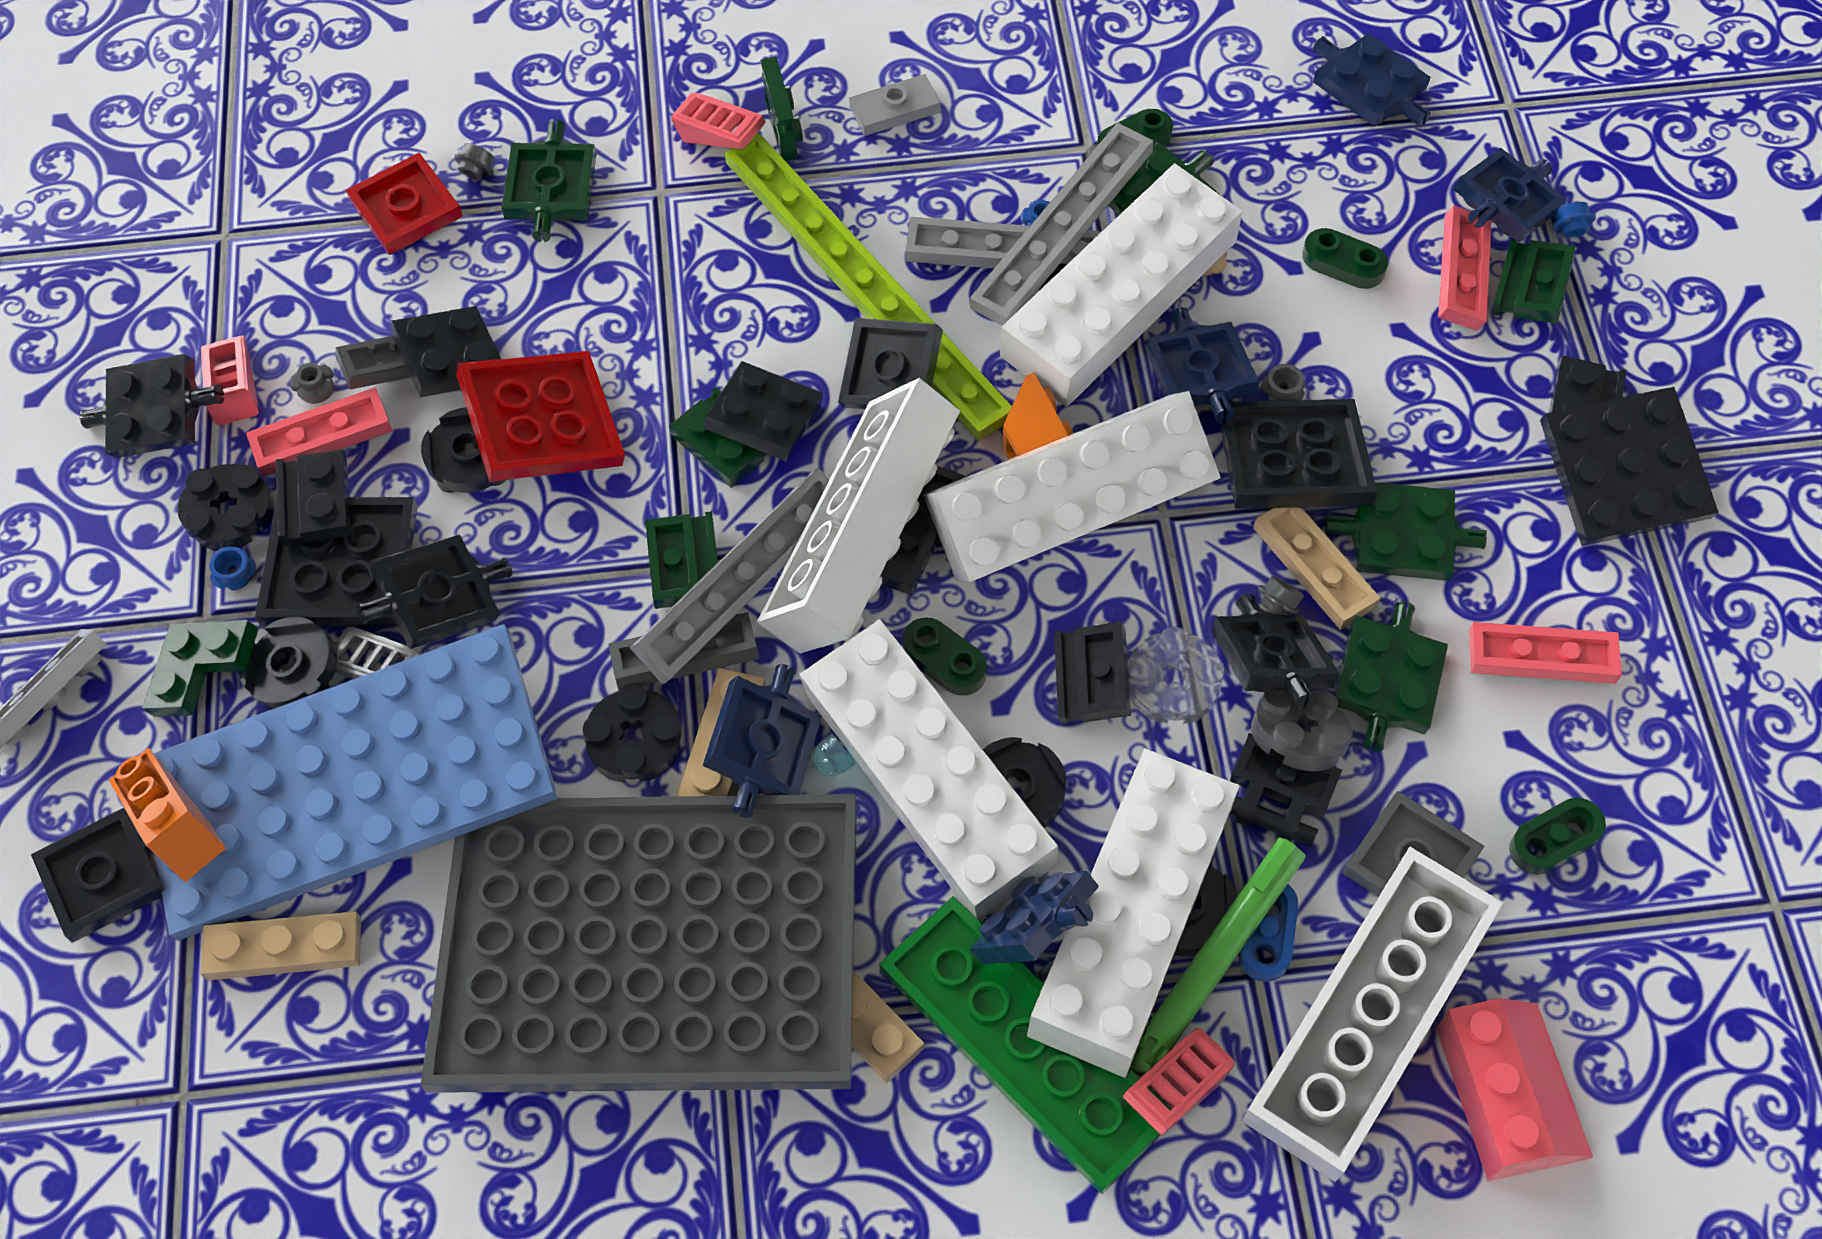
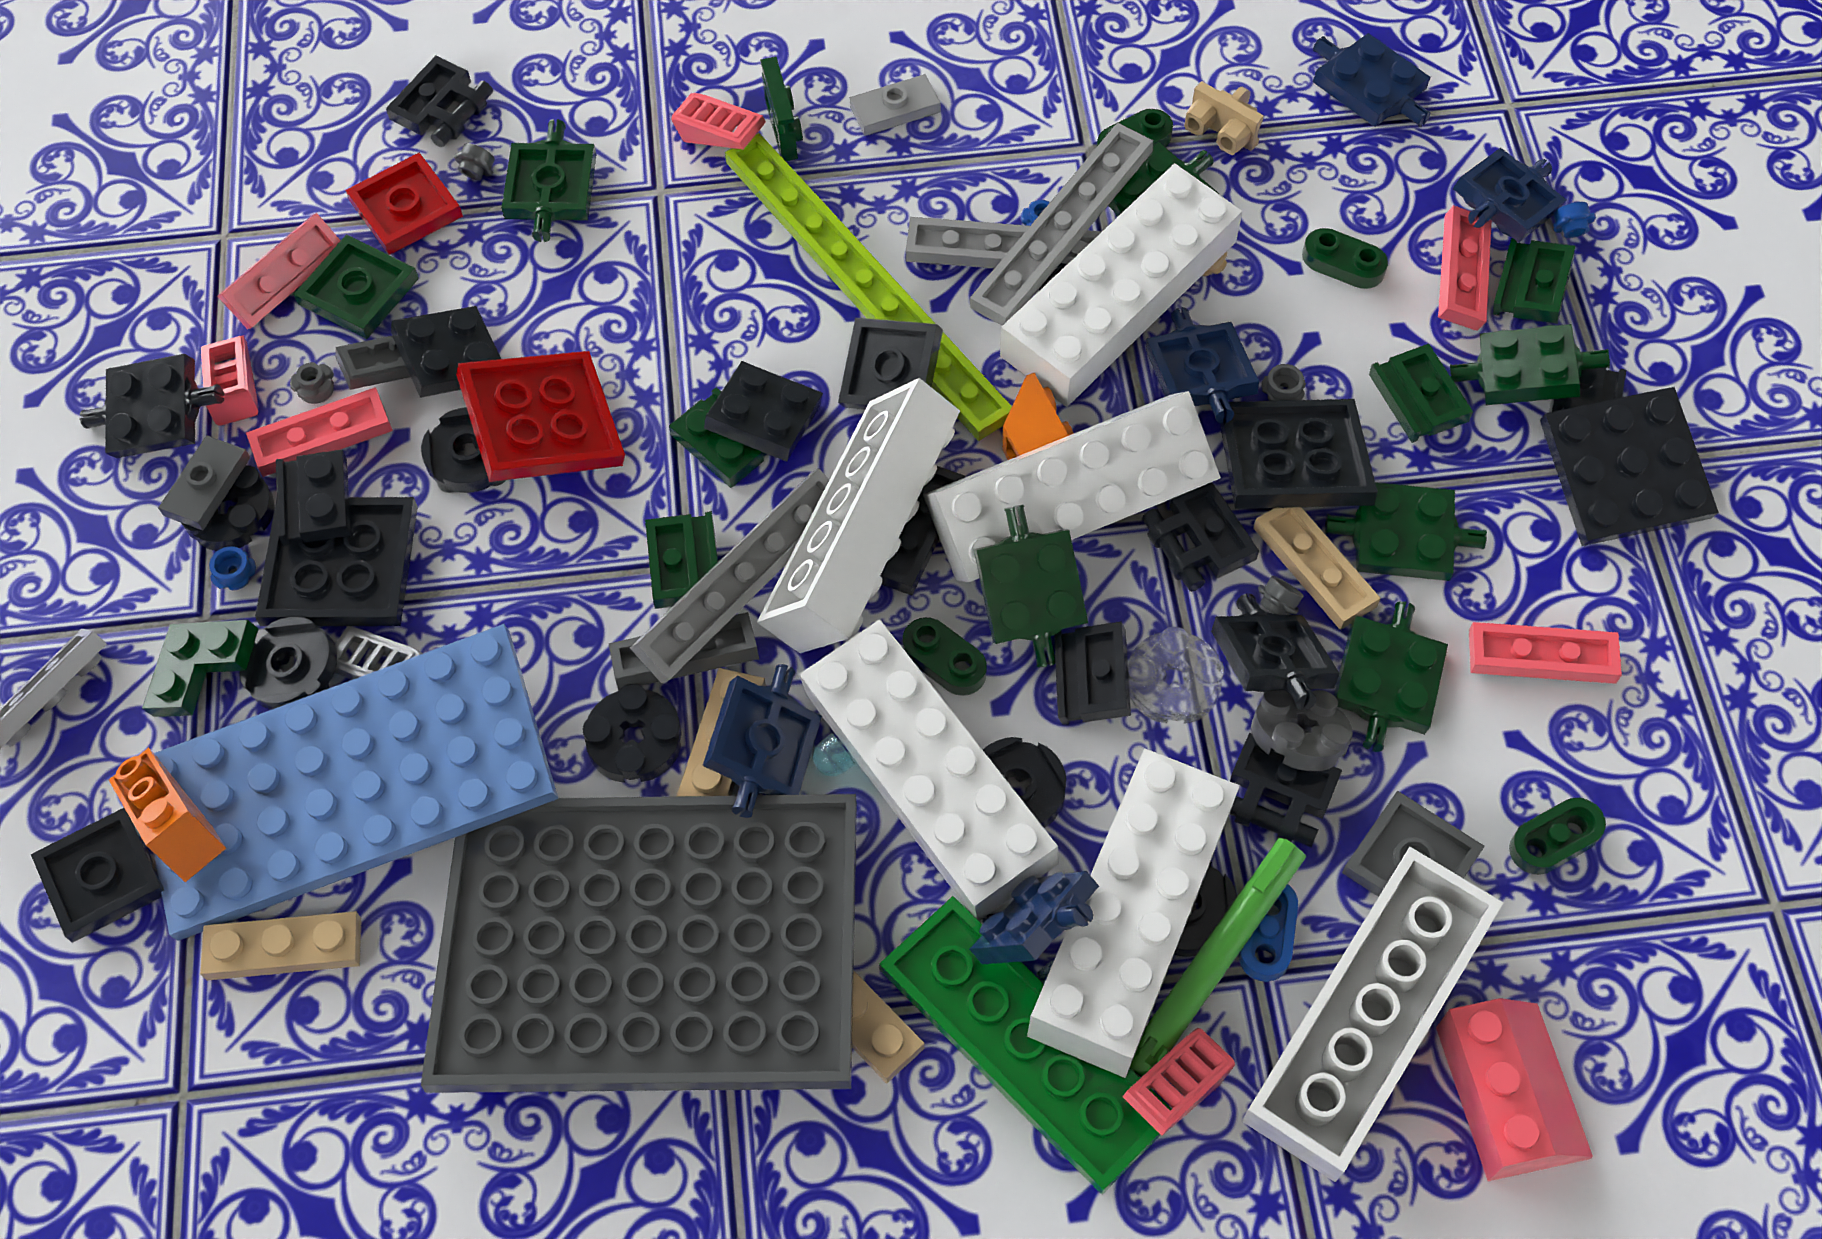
(204, 482): none -> dark grey plate
(279, 271): none -> coral plate
(356, 286): none -> dark green plate
(431, 93): none -> black plate
(434, 591): black plate -> none
(1030, 586): none -> dark green plate
(1212, 528): none -> black plate
(1226, 114): none -> tan hips
(1420, 393): none -> dark green plate
(1529, 365): none -> dark green plate

